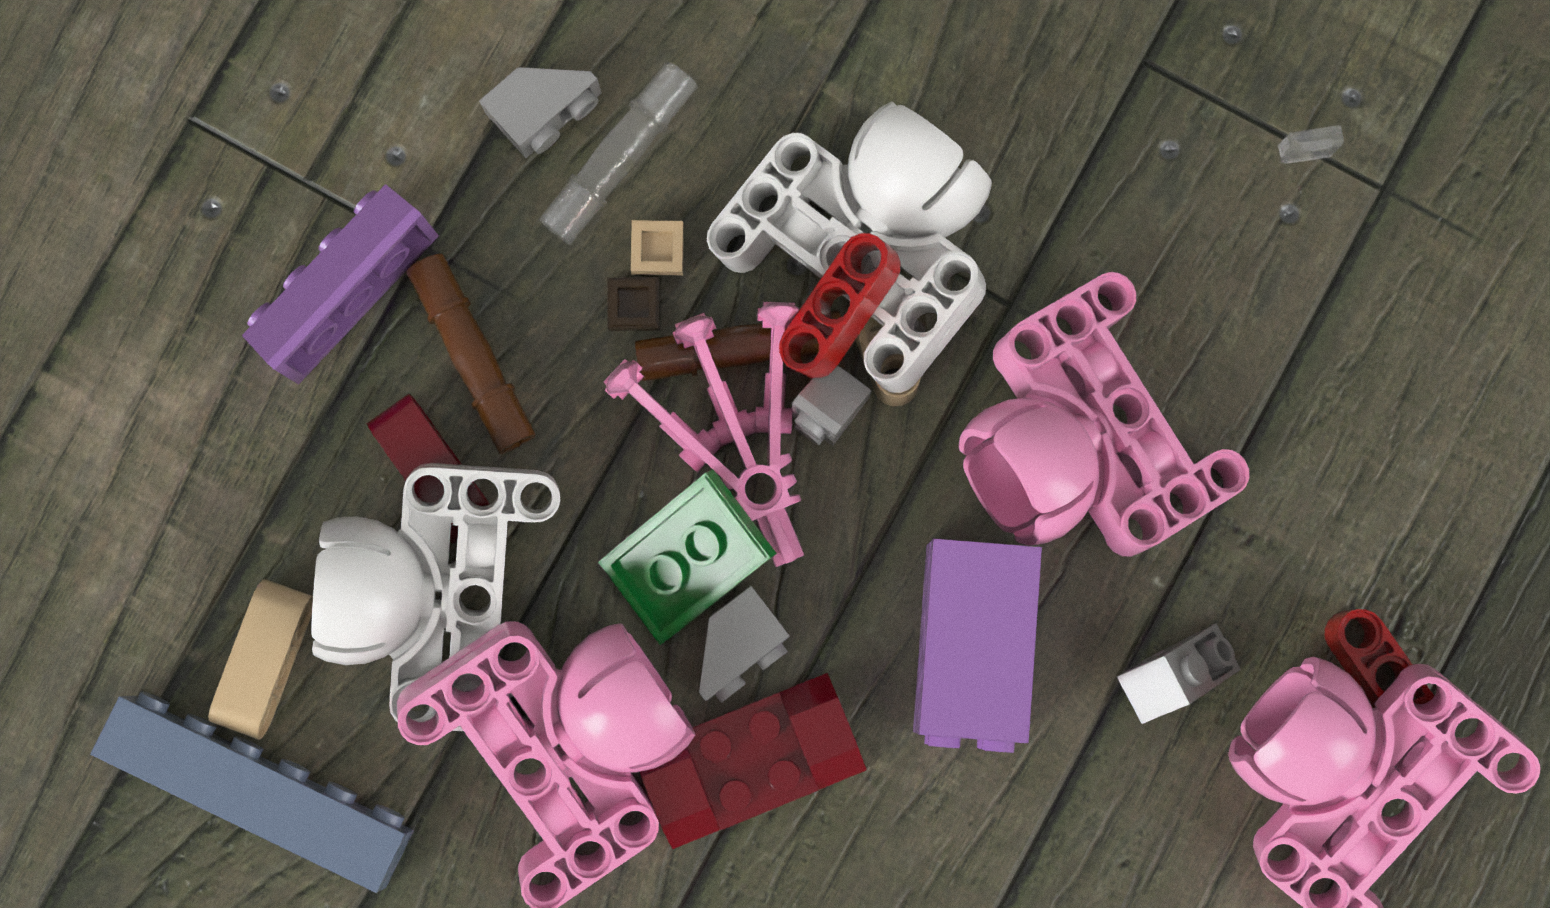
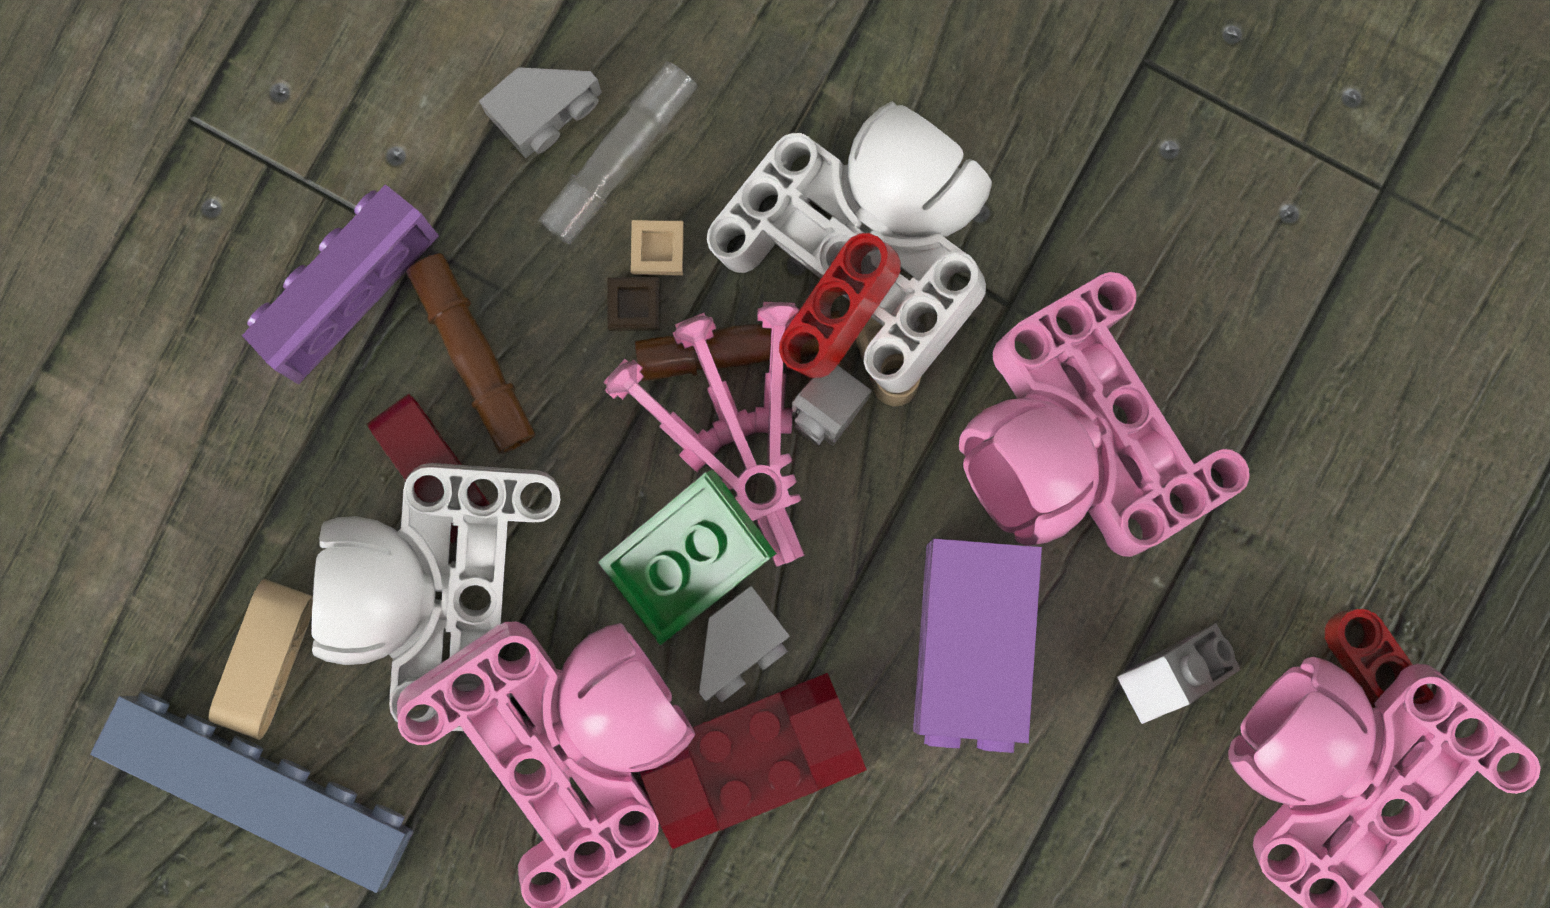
(1311, 144): clear tile -> none

